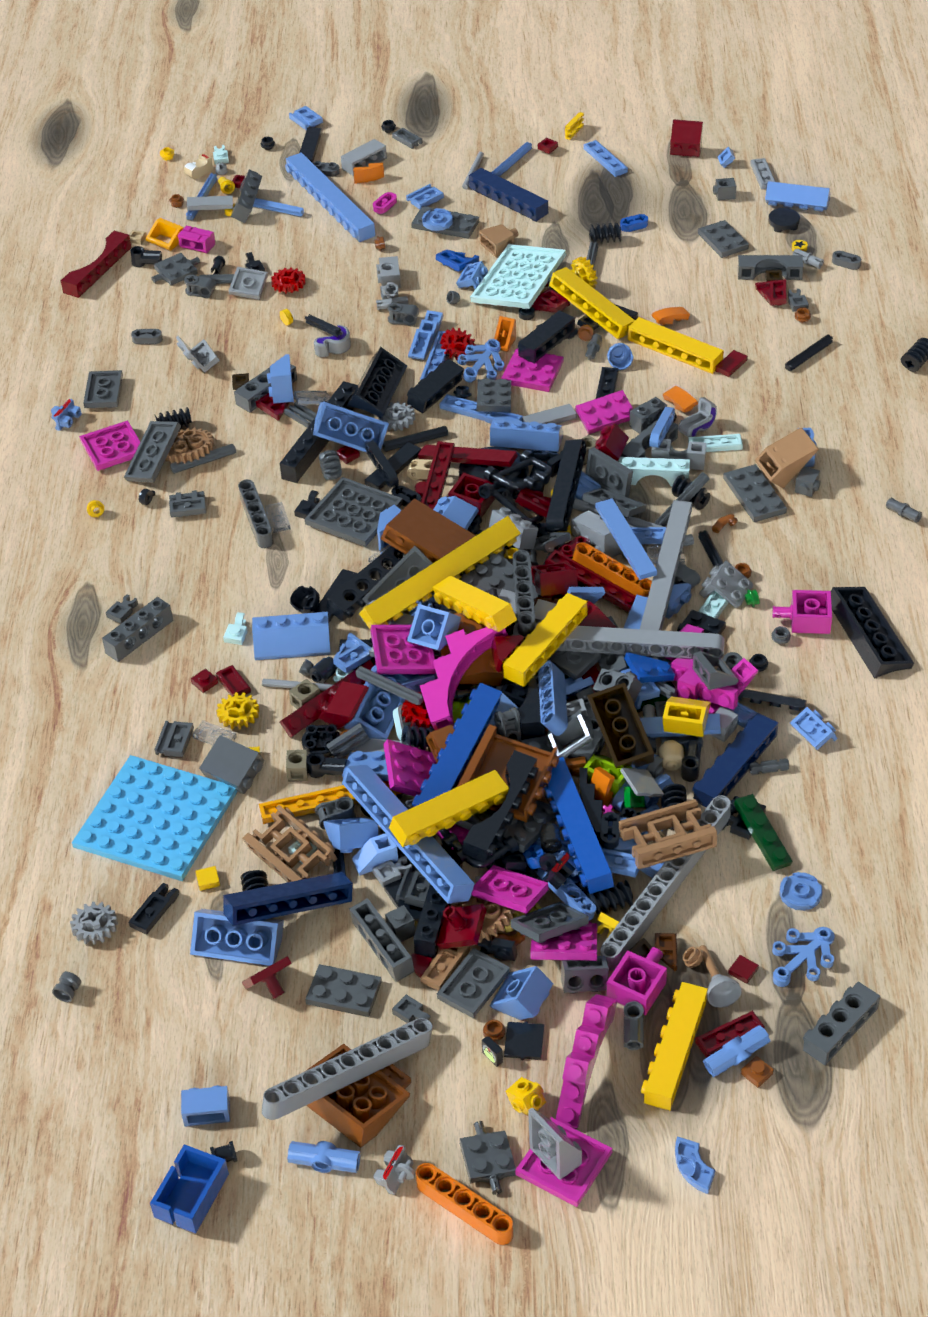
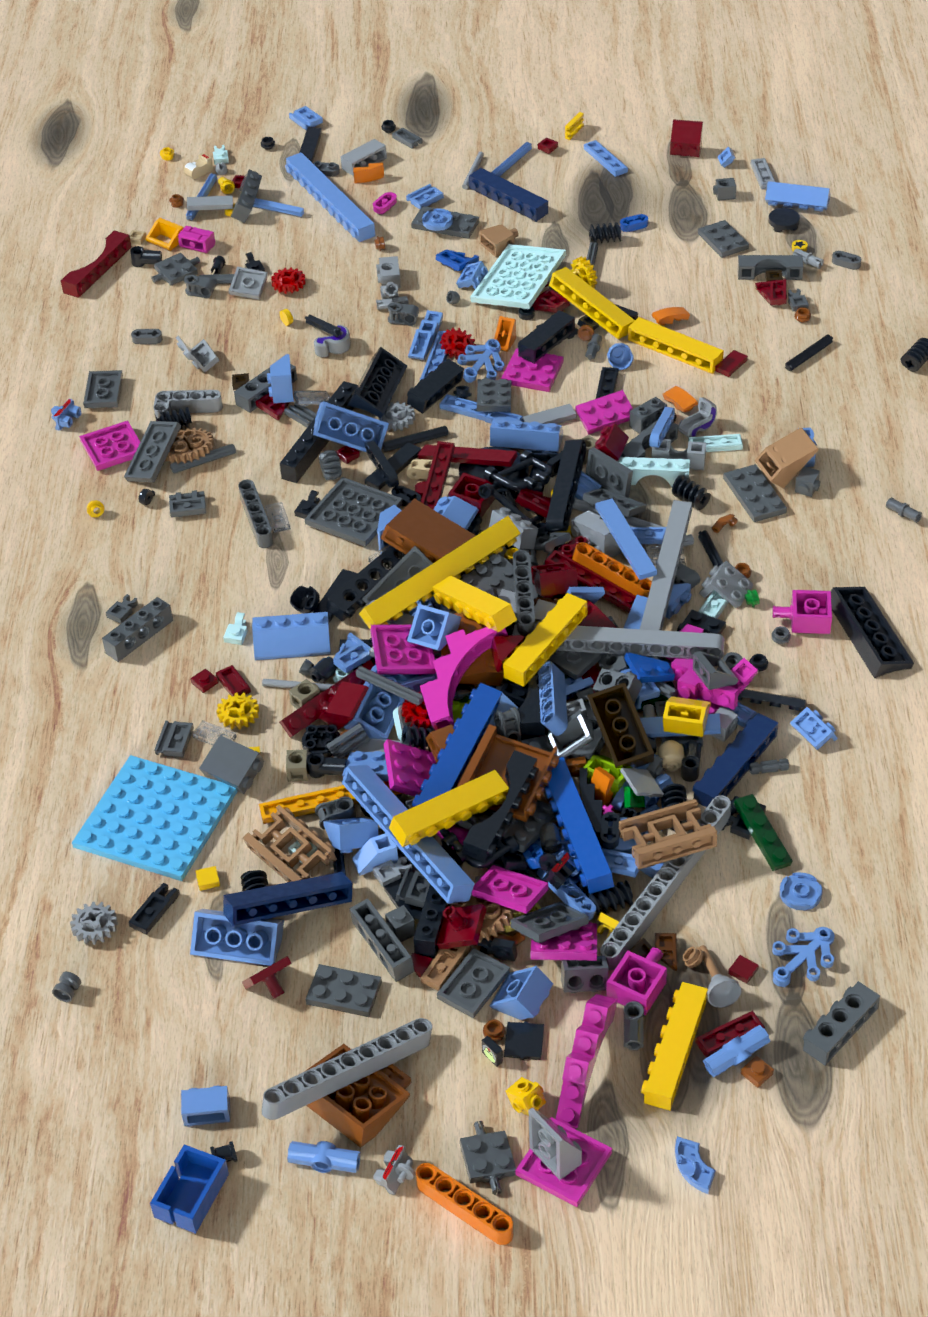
(196, 400): none -> light grey beam
(409, 1010): dark grey plate -> none
(687, 495): dark grey axle -> none

